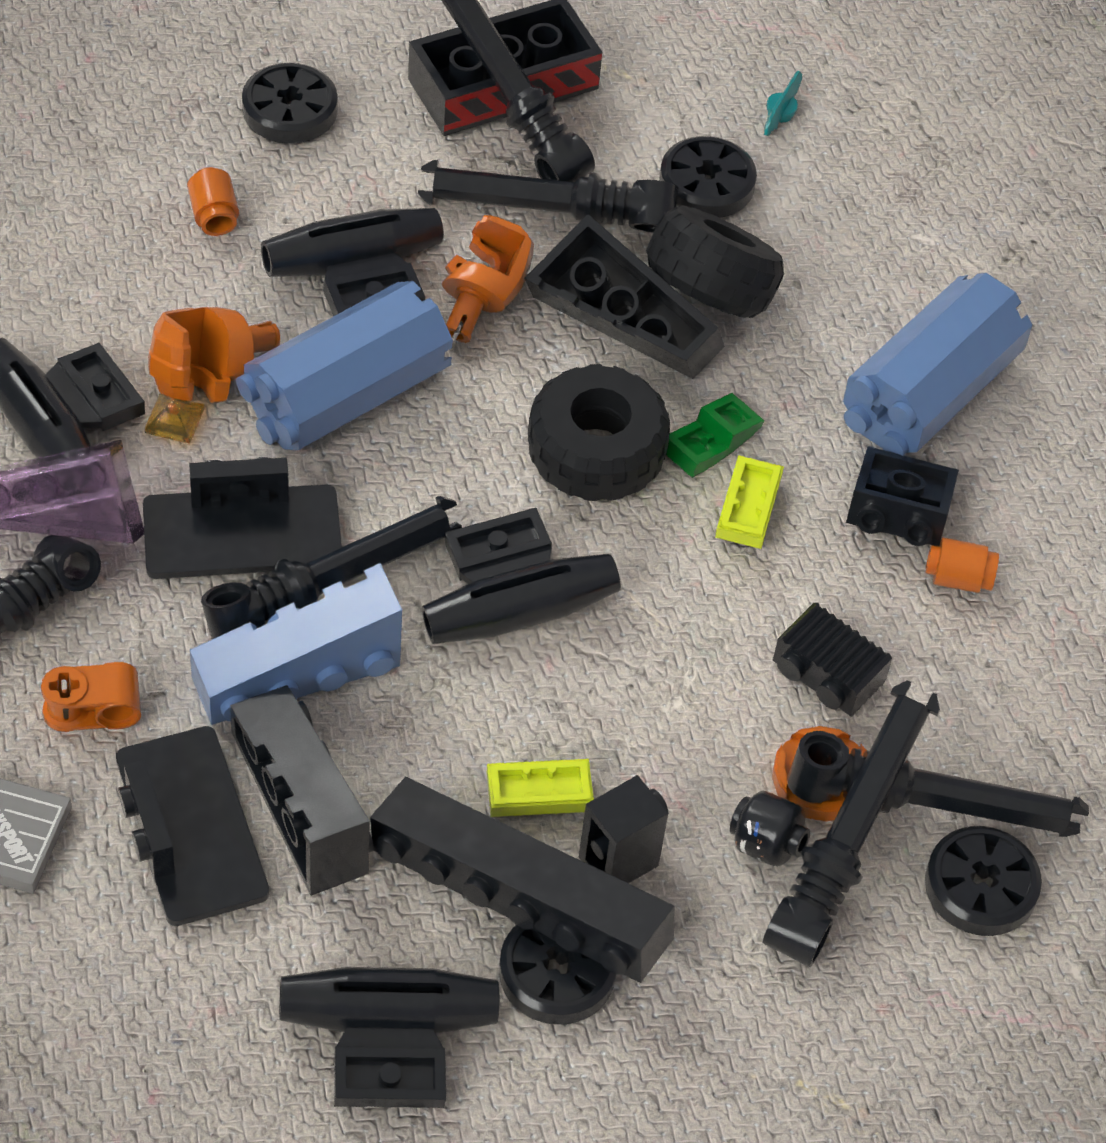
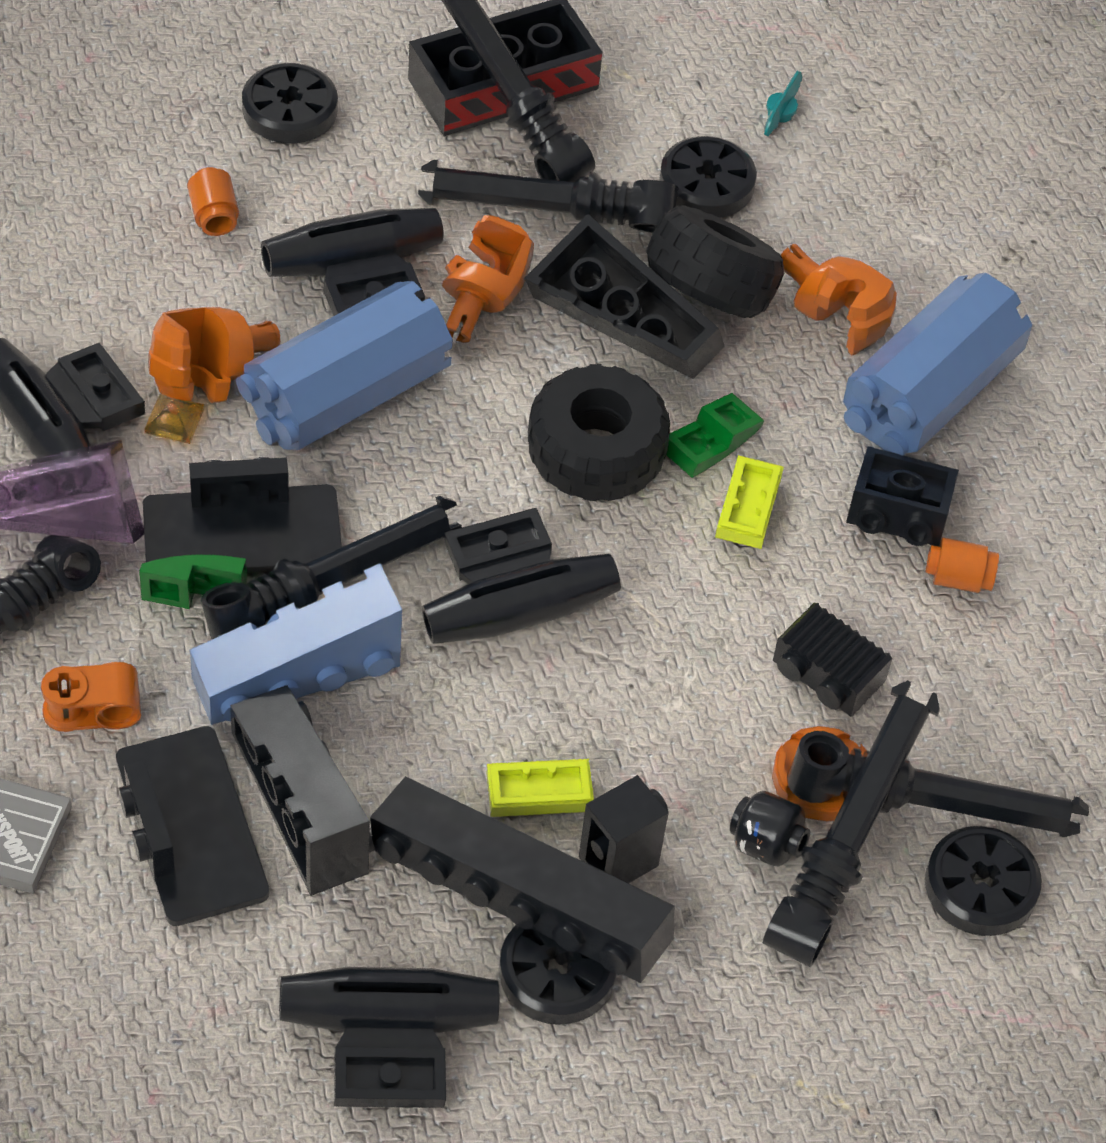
(178, 578): none -> green slope
(841, 283): none -> orange piece

